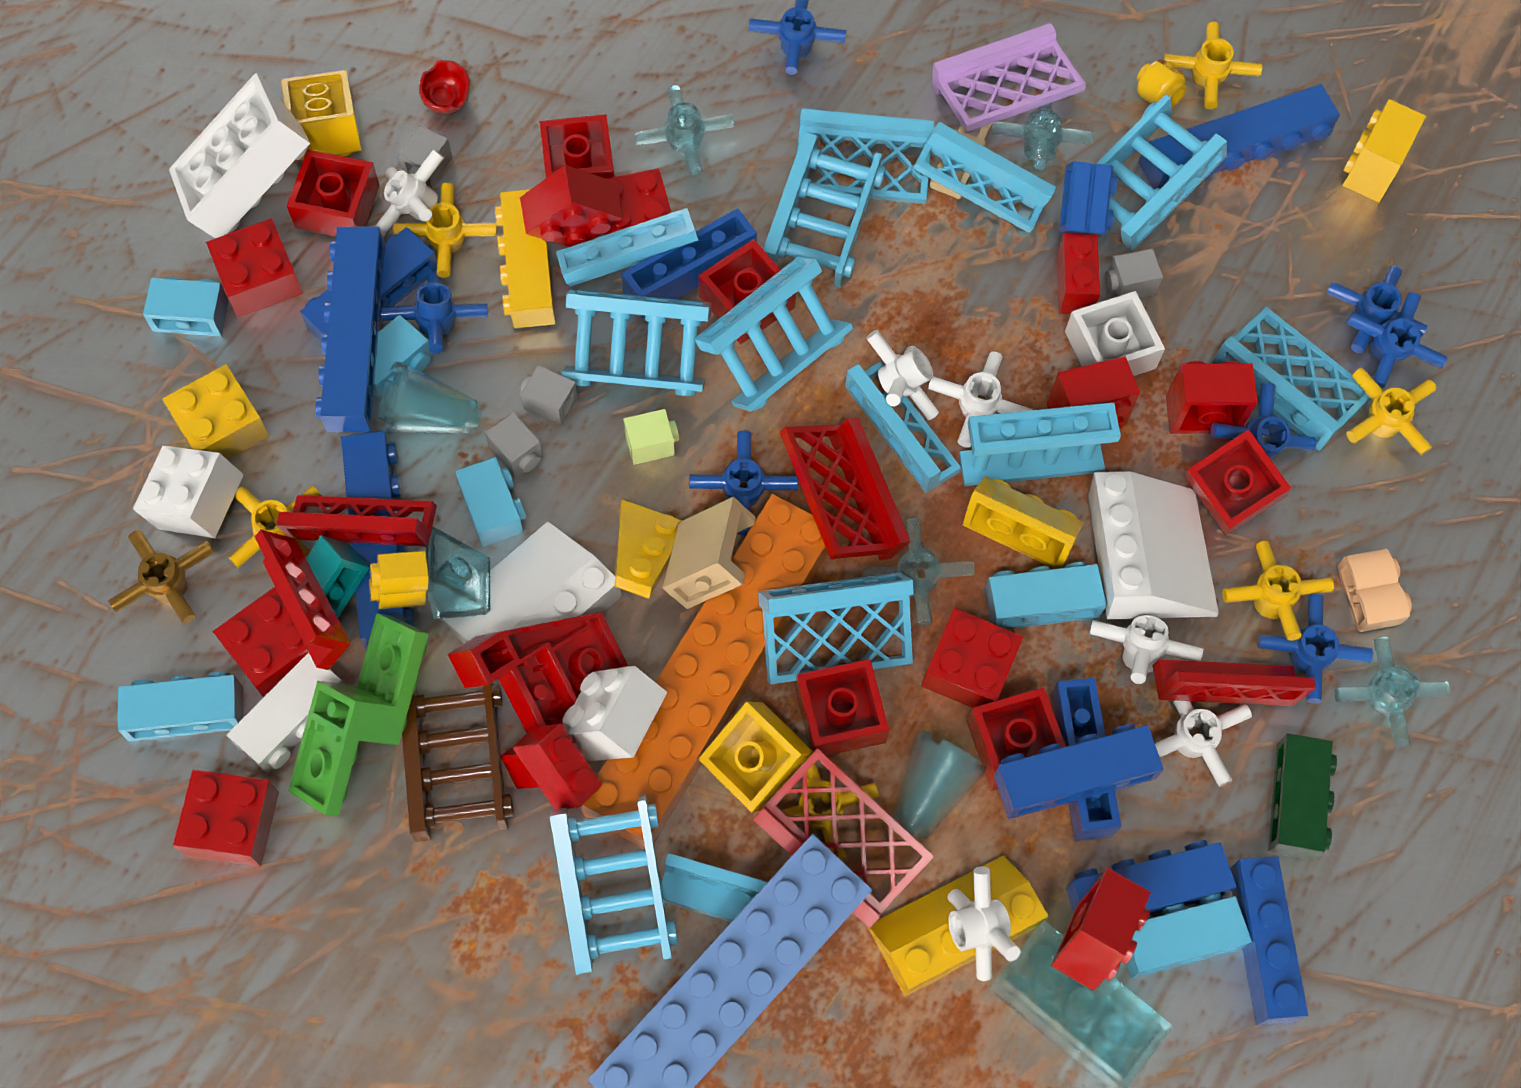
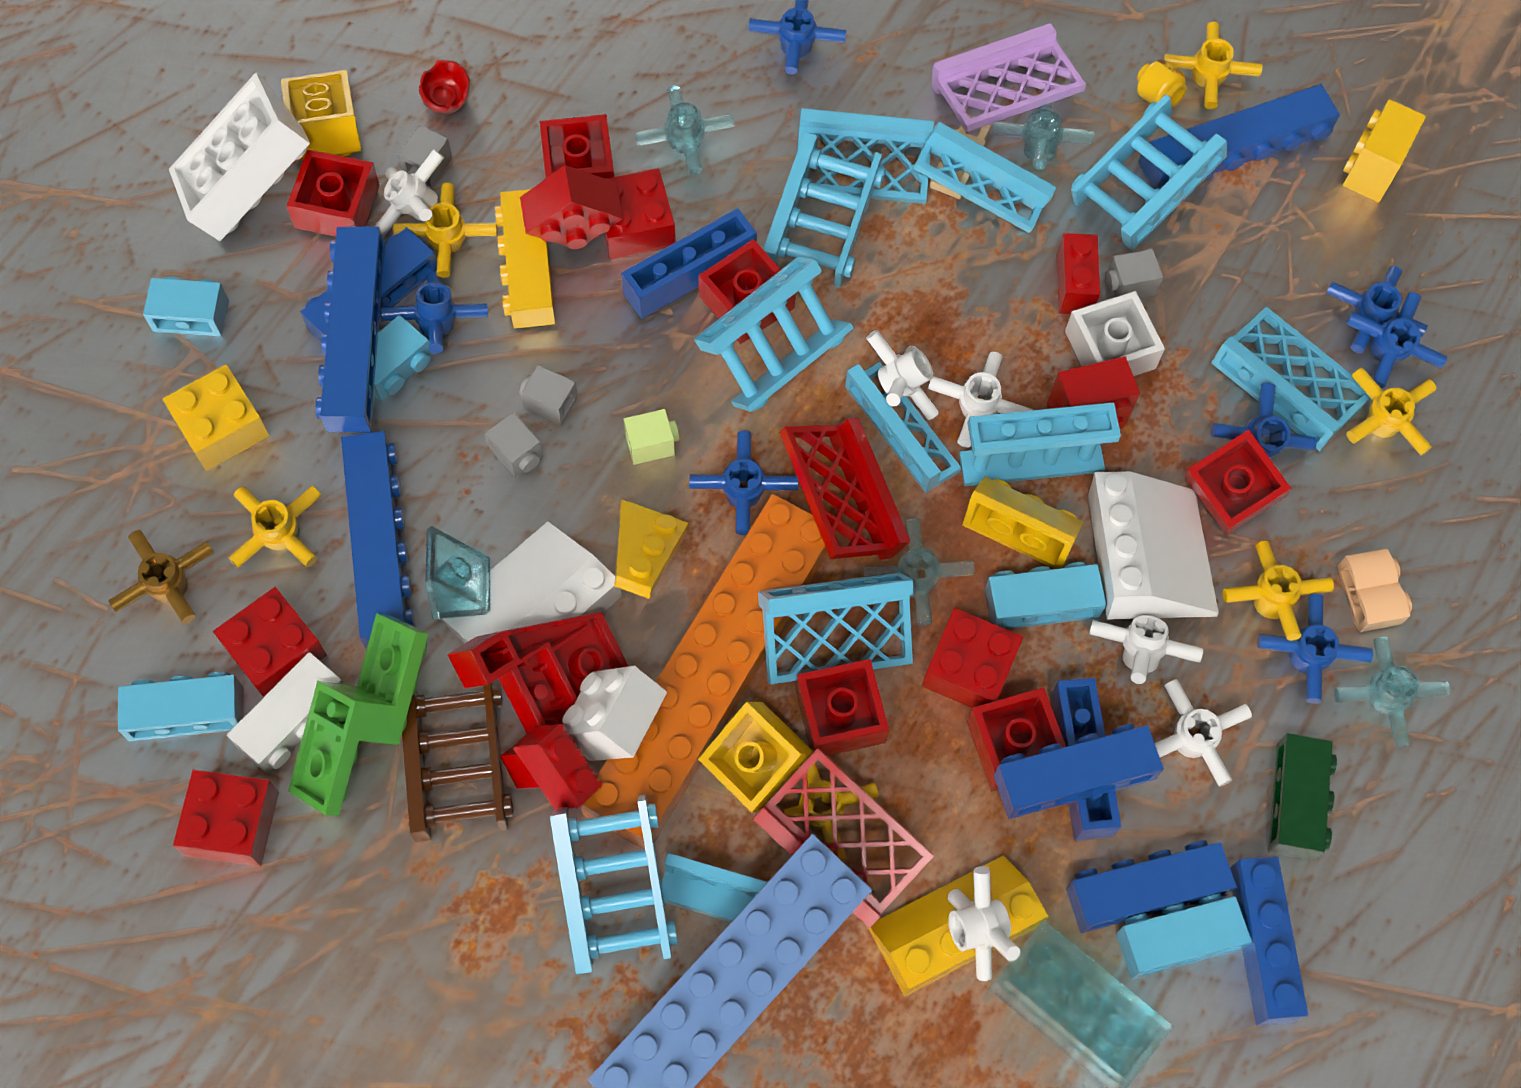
(188, 491): white brick -> none
(254, 268): red brick -> none
(303, 598): red fence -> none
(337, 570): teal brick -> none
(361, 527): red fence -> none
(399, 580): yellow brick -> none
(424, 405): clear light blue cone -> none
(490, 502): medium azure brick -> none
(625, 247): medium azure fence -> none
(655, 312): medium azure fence -> none
(702, 554): tan panel -> none
(934, 784): clear light blue cone -> none
(1087, 199): blue brick -> none
(1102, 930): red brick -> none
(1210, 395): red brick -> none
(1229, 683): red fence -> none

